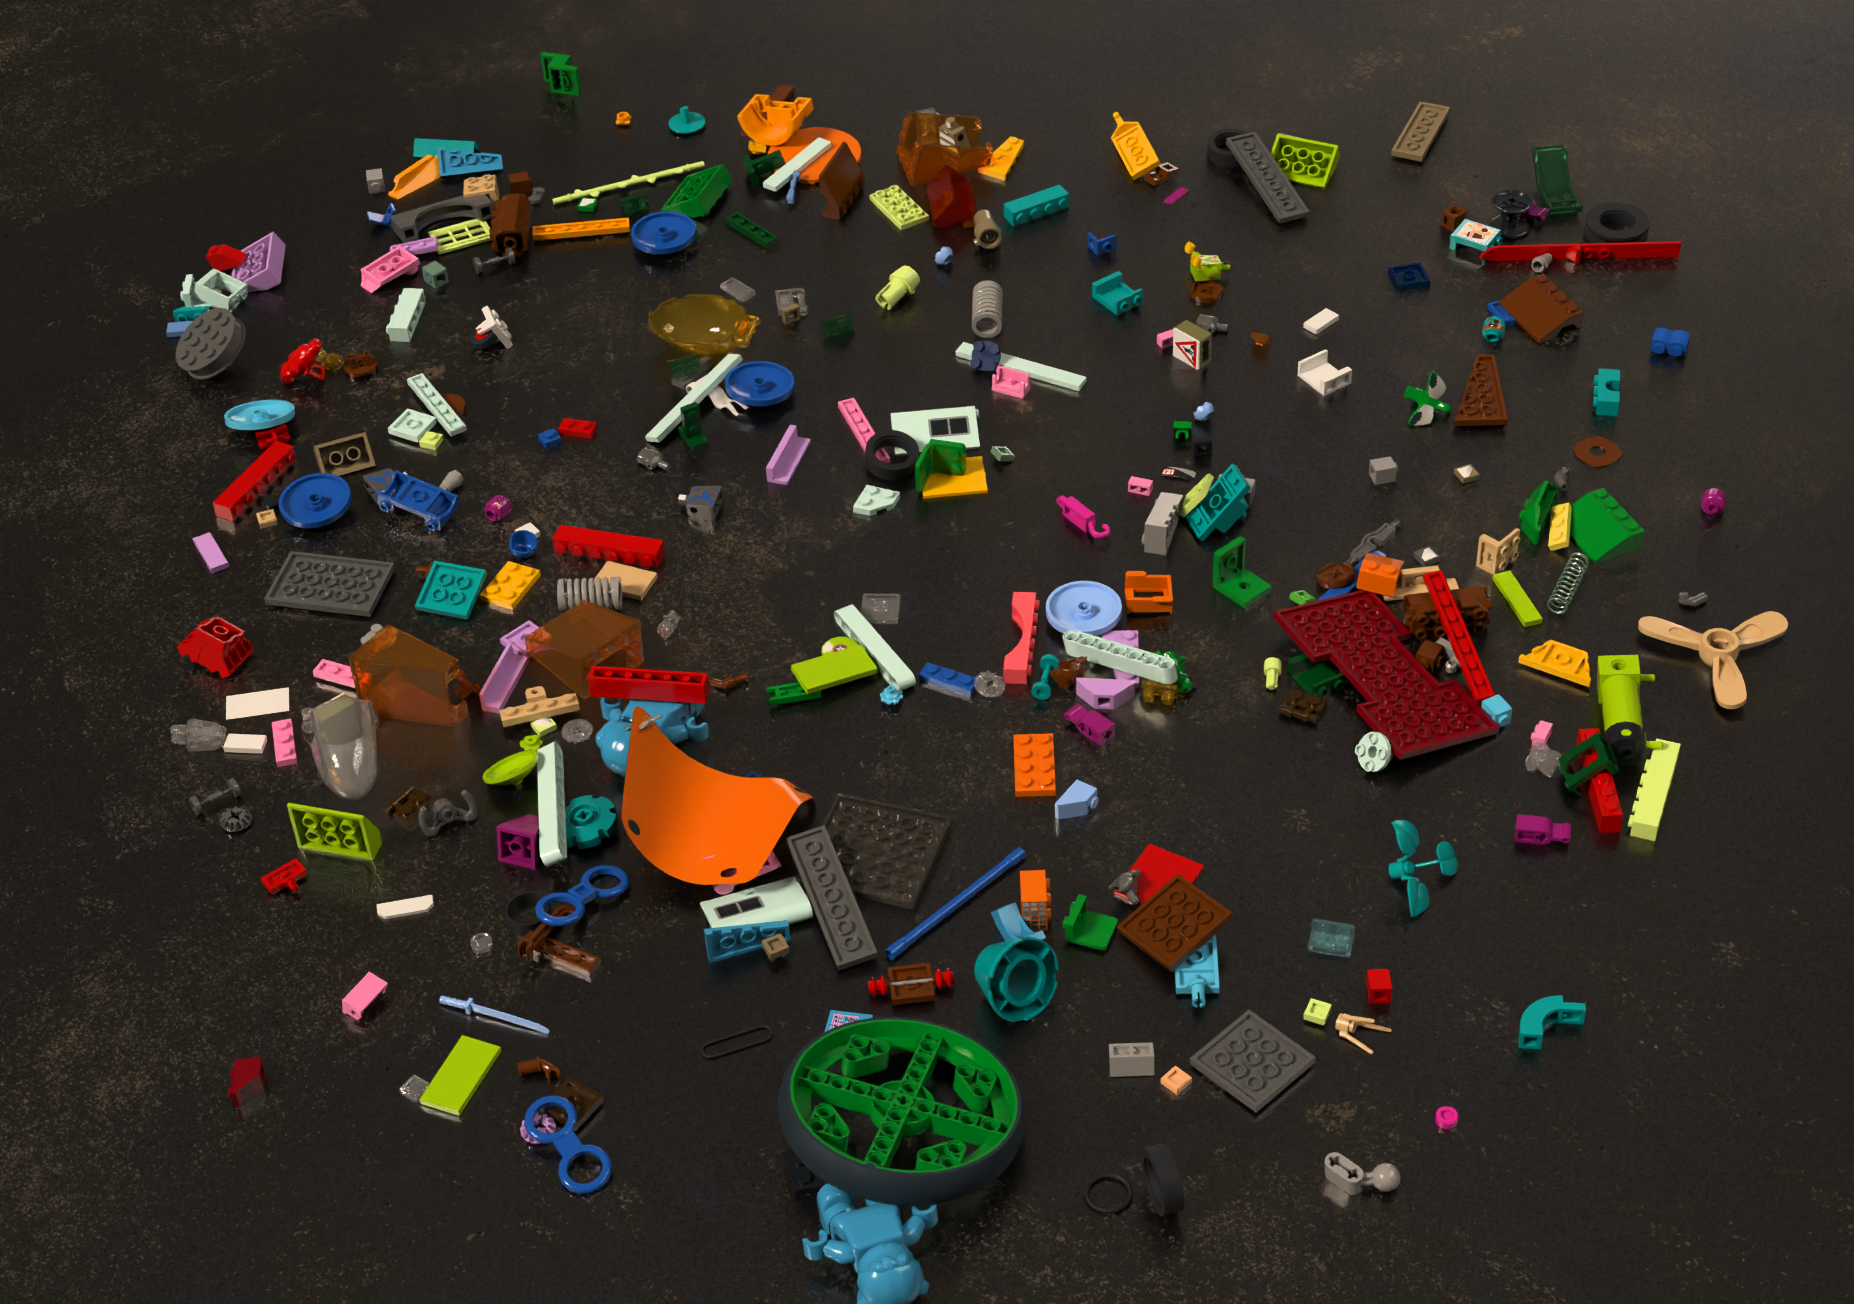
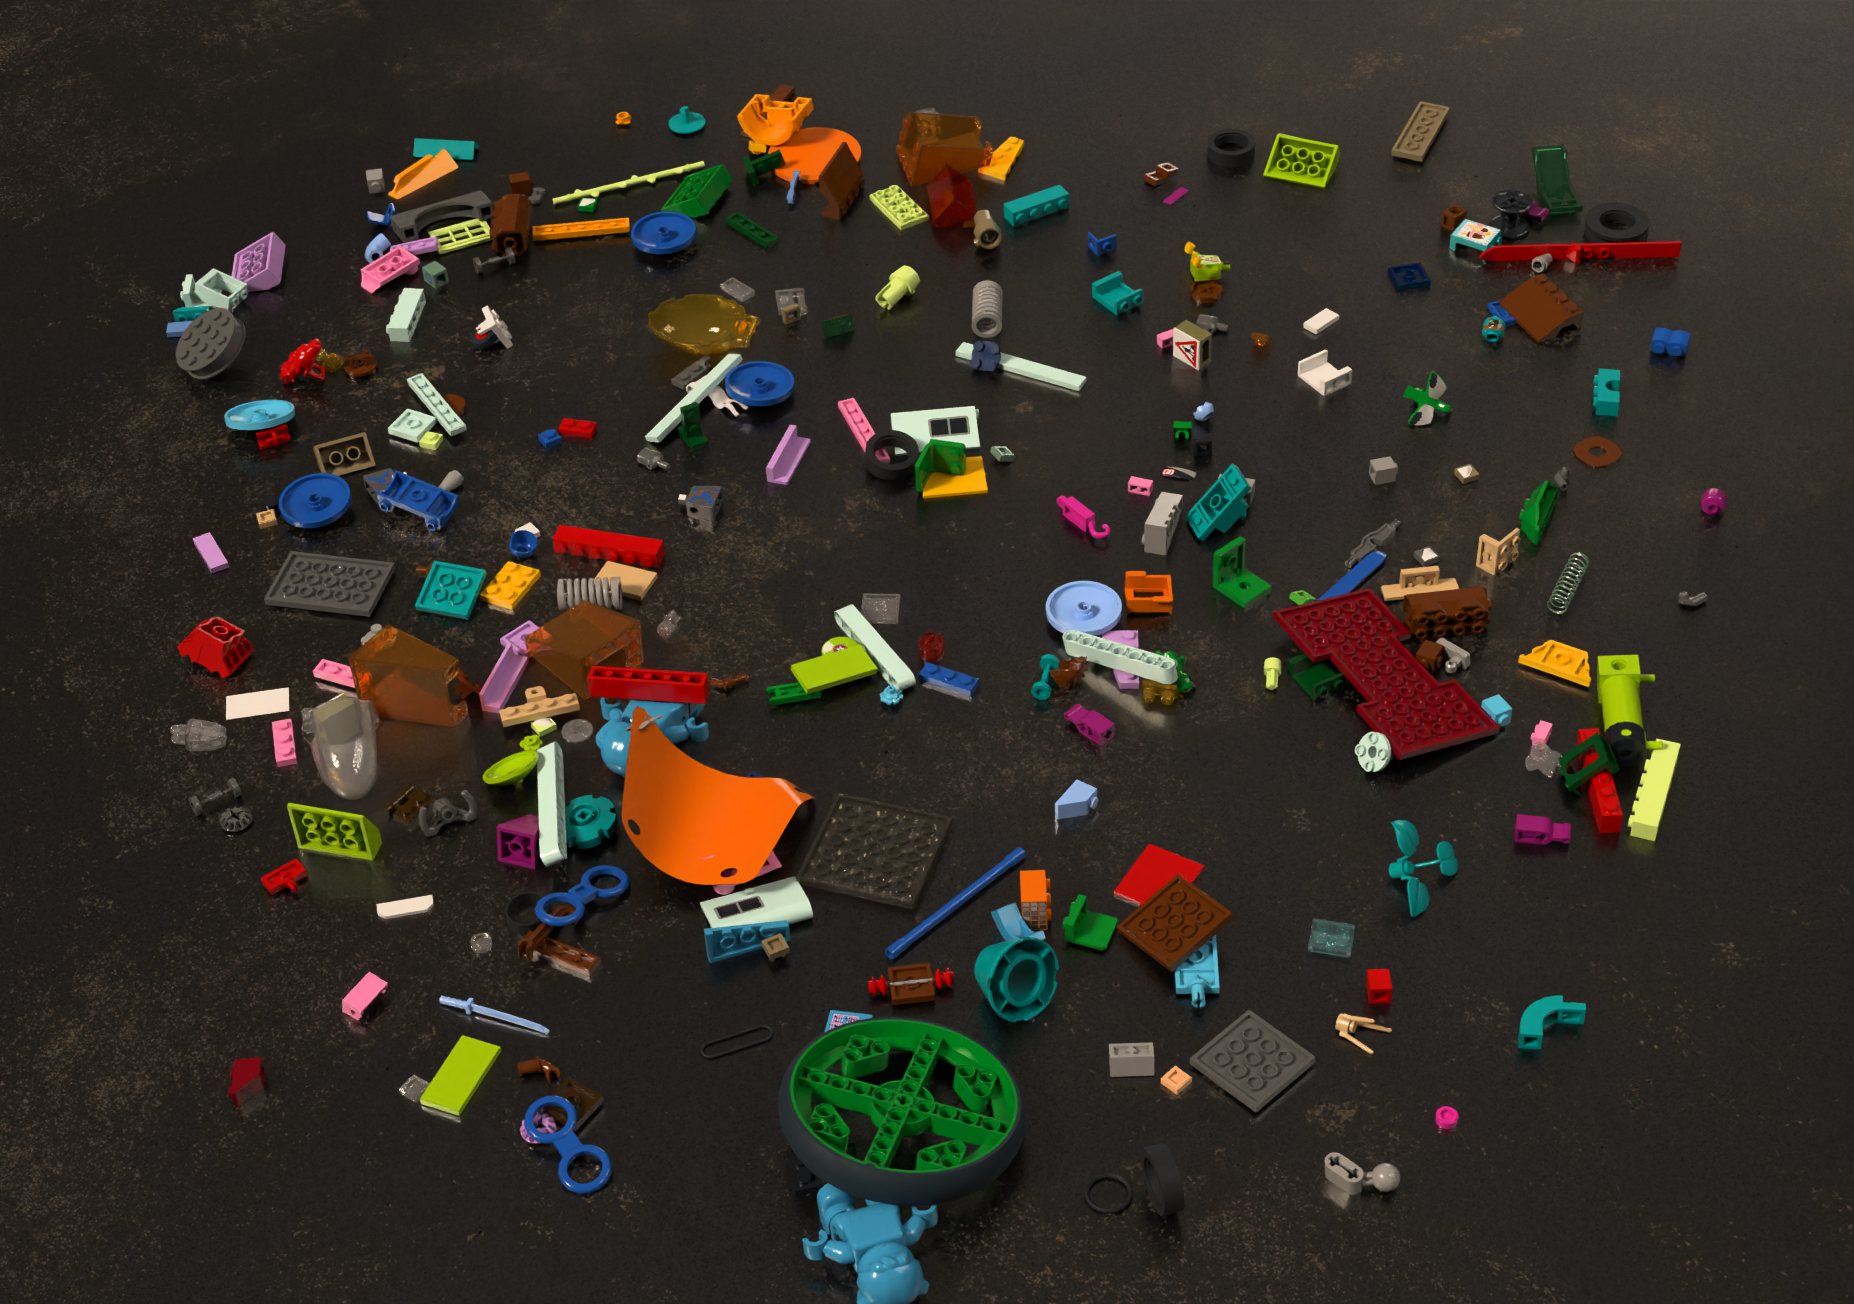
(225, 257): red slope -> none
(245, 743): white tile -> none
(254, 481): red brick -> none
(376, 248): none -> light blue cylinder
(459, 163): dark azure wing -> none
(481, 186): tan bracket -> none
(498, 508): magenta head -> none
(560, 73): green bracket -> none
(633, 203): clear green hips -> none
(684, 365): clear green hips -> none
(797, 163): light aqua tile -> none
(831, 898): dark grey plate -> none
(875, 499): light aqua plate -> none
(931, 646): none -> clear red wheel
(944, 256): light blue plate -> none
(953, 134): dark tan torso -> none
(994, 689): clear gear -> none
(1011, 382): bright pink hinge -> none
(1016, 663): coral arch -> none
(1034, 765): orange plate -> none
(1105, 692): lavender slope -> none
(1127, 884): dark grey piece -> none
(1134, 147): yellow hinge -> none
(1196, 495): yellowish green tile -> none
(1267, 177): dark grey plate -> none
(1303, 706): dark brown plate -> none
(1317, 1011): yellowish green plate -> none
(1335, 575): reddish brown tile -> none
(1379, 574): orange slope -> none
(1458, 636): red tile -> none
(1483, 396): reddish brown wing -> none
(1517, 599): lime tile -> none
(1560, 526): light yellow plate -> none
(1603, 527): green slope -> none
(1727, 678): tan piece -> none

